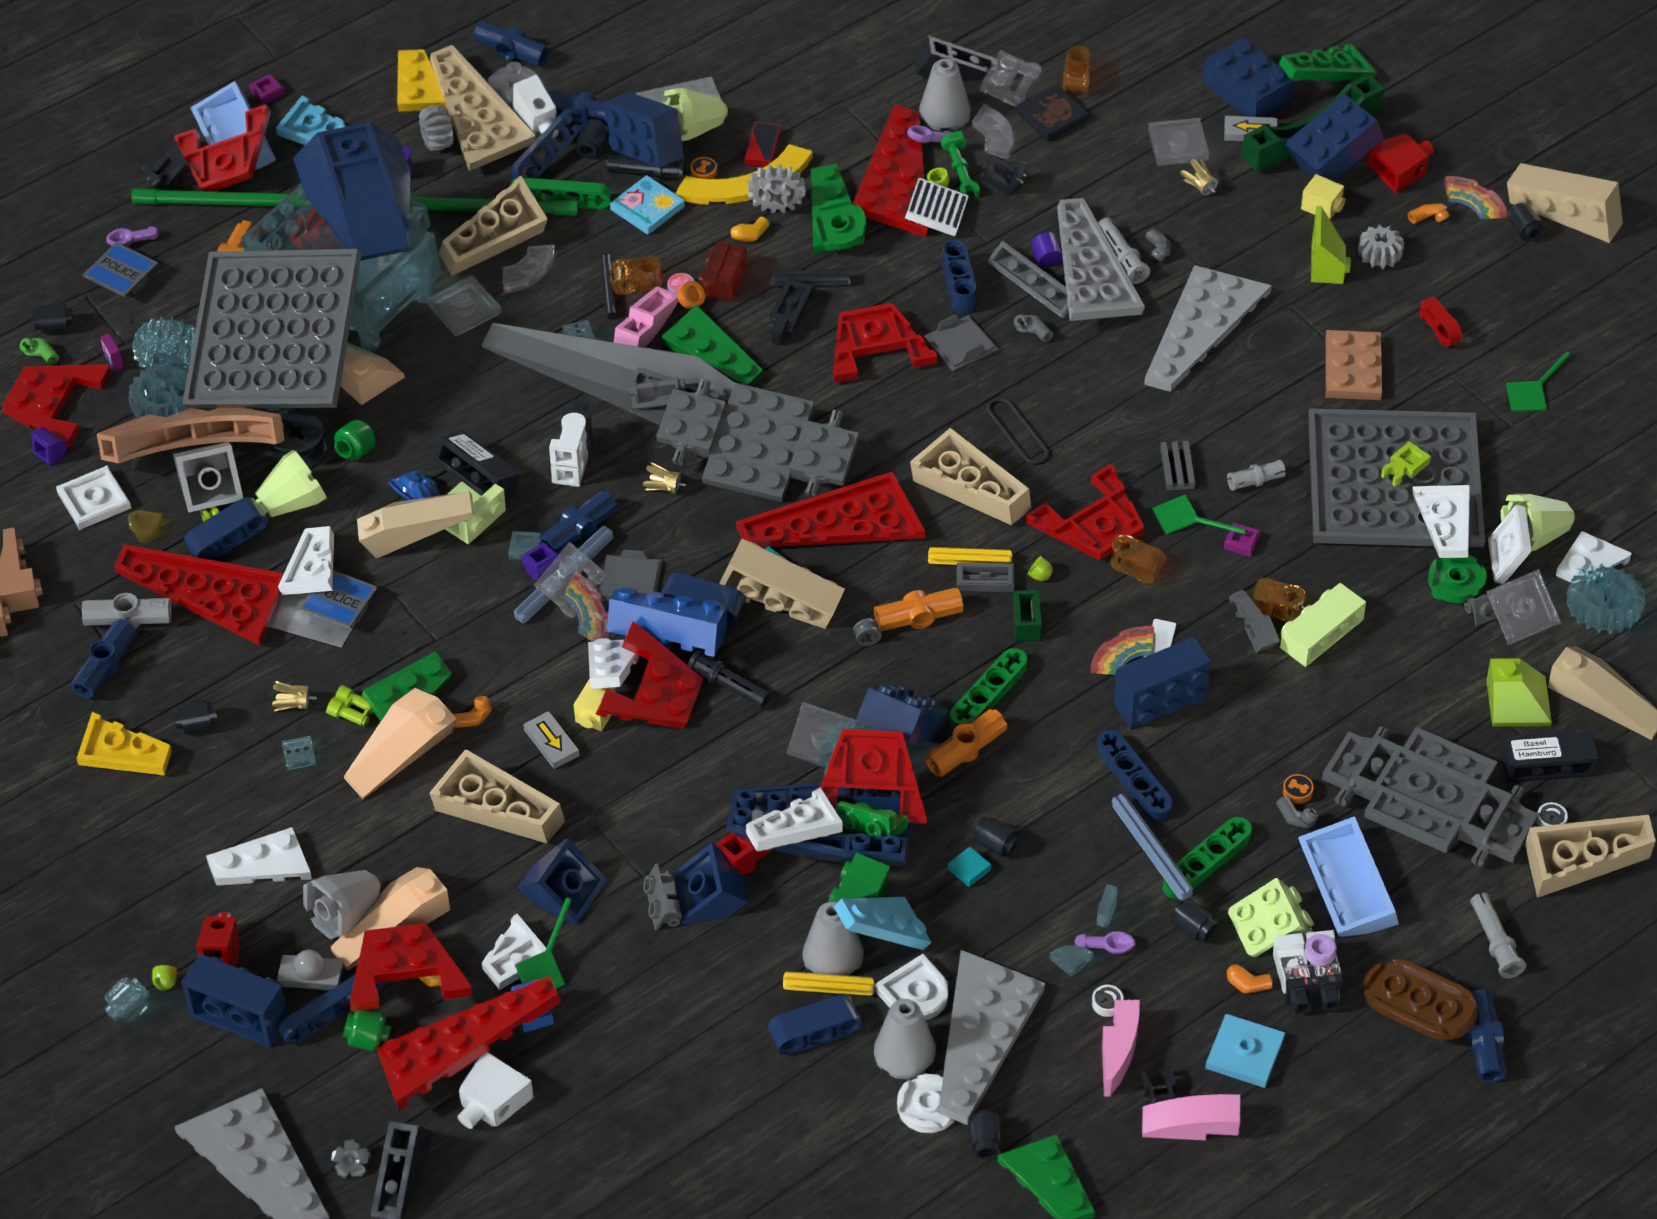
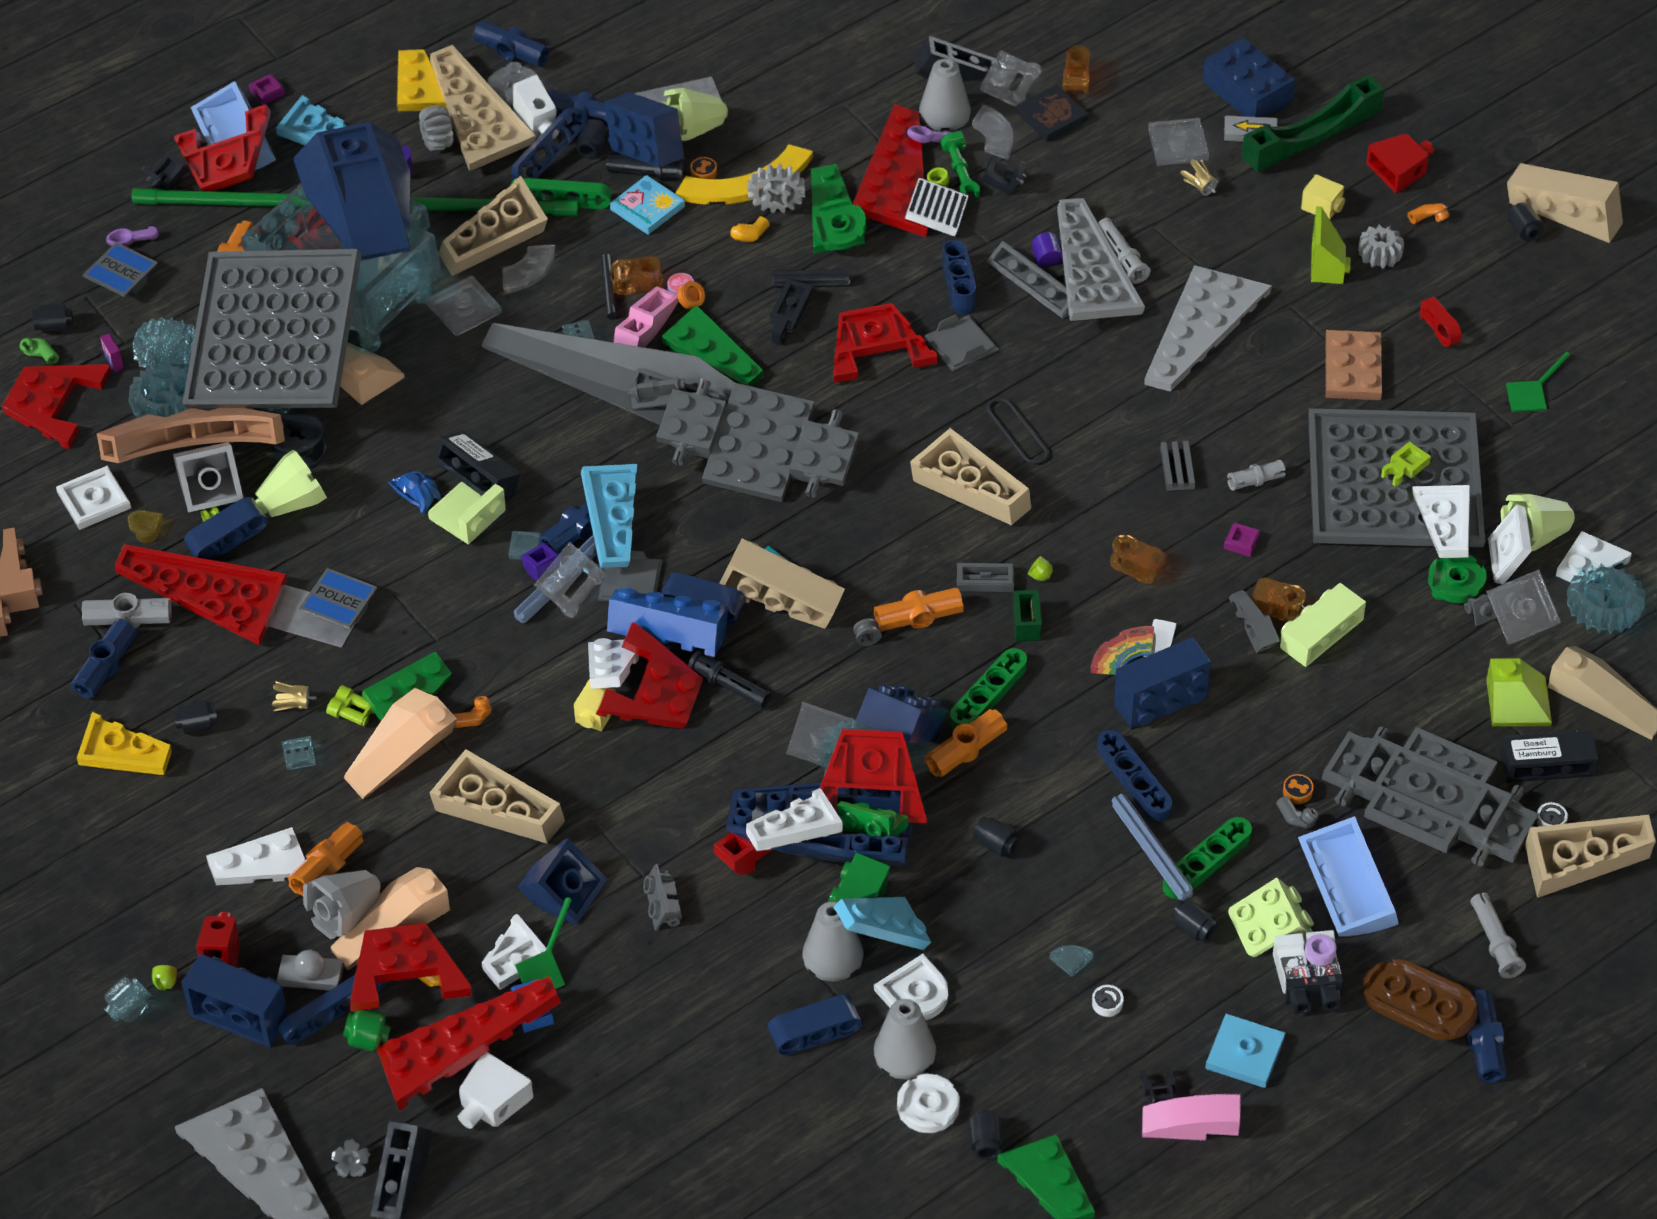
(47, 446): dark purple brick -> none
(310, 564): white wing -> none
(326, 856): none -> orange piece
(354, 440): green head -> none
(411, 521): tan wedge -> none
(551, 740): light grey tile -> none
(570, 452): white hips -> none
(587, 604): clear tile -> none
(610, 507): none -> medium azure wing
(663, 479): pearl gold piece -> none
(708, 887): dark blue slope -> none
(723, 271): clear red brick -> none
(762, 144): tile -> none
(828, 983): yellow axle -> none
(854, 513): red wing -> none
(952, 556): yellow axle -> none
(969, 866): teal tile -> none
(985, 1022): light grey wing -> none
(1033, 325): dark grey arm -> none
(1096, 525): red wing -> none
(1107, 905): clear light blue tile -> none
(1114, 942): medium lavender piece -> none
(1119, 1043): bright pink slope -> none
(1162, 244): dark grey arm -> none
(1179, 514): green piece -> none
(1247, 982): orange arm -> none
(1331, 65): green wing -> none
(1334, 139): dark blue brick -> none
(1467, 192): clear tile -> none

